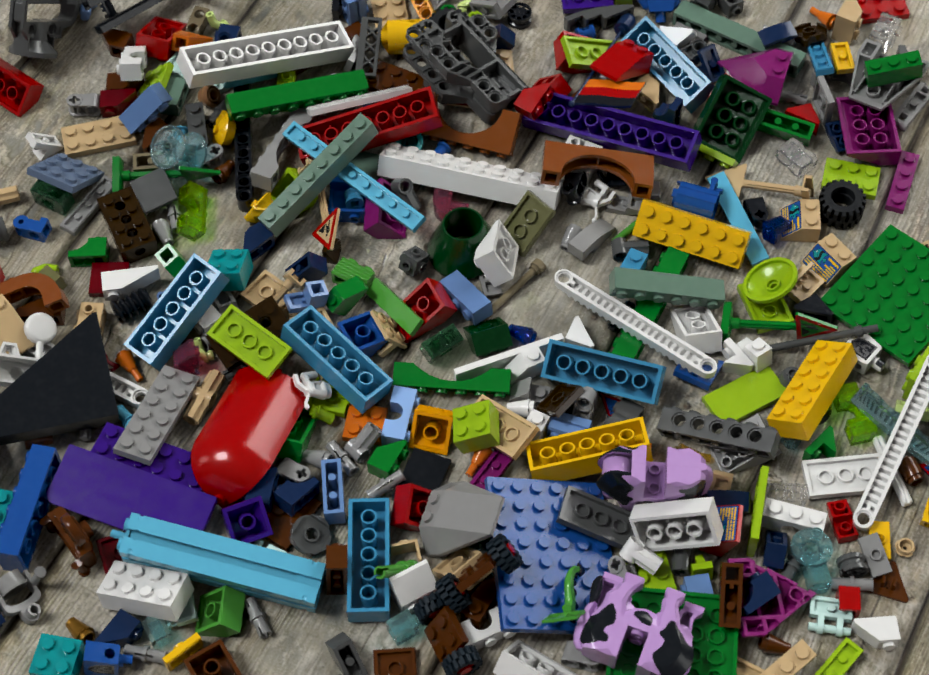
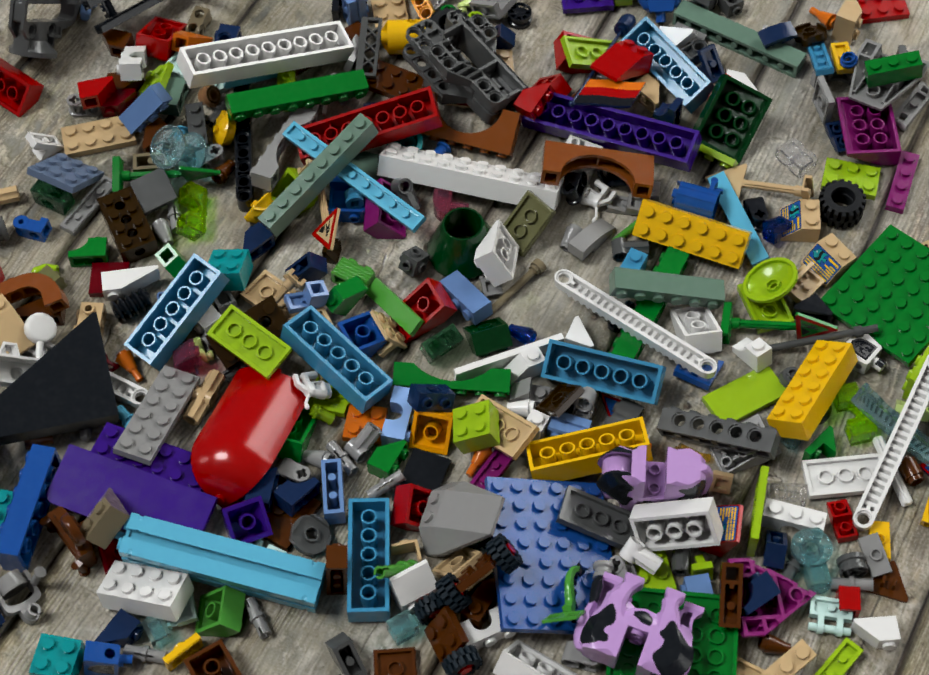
(80, 630): pearl gold cone -> none
(96, 91): none -> red slope
(104, 520): none -> dark tan slope
(214, 23): yellowish green arm -> none
(357, 100): white tile -> none
(431, 398): none -> dark blue brick
(587, 31): blue bush -> none
(601, 16): dark grey slope -> none
(601, 566): none -> light grey wheel
(731, 497): dark blue slope -> none
(736, 360): white slope -> none
(761, 71): magenta wedge -> none
(786, 127): green brick -> none
(793, 98): light grey pin -> none
(804, 112): red slope -> none
(848, 59): none -> blue plate
(885, 31): clear brick -> none
(905, 542): tan plate -> none

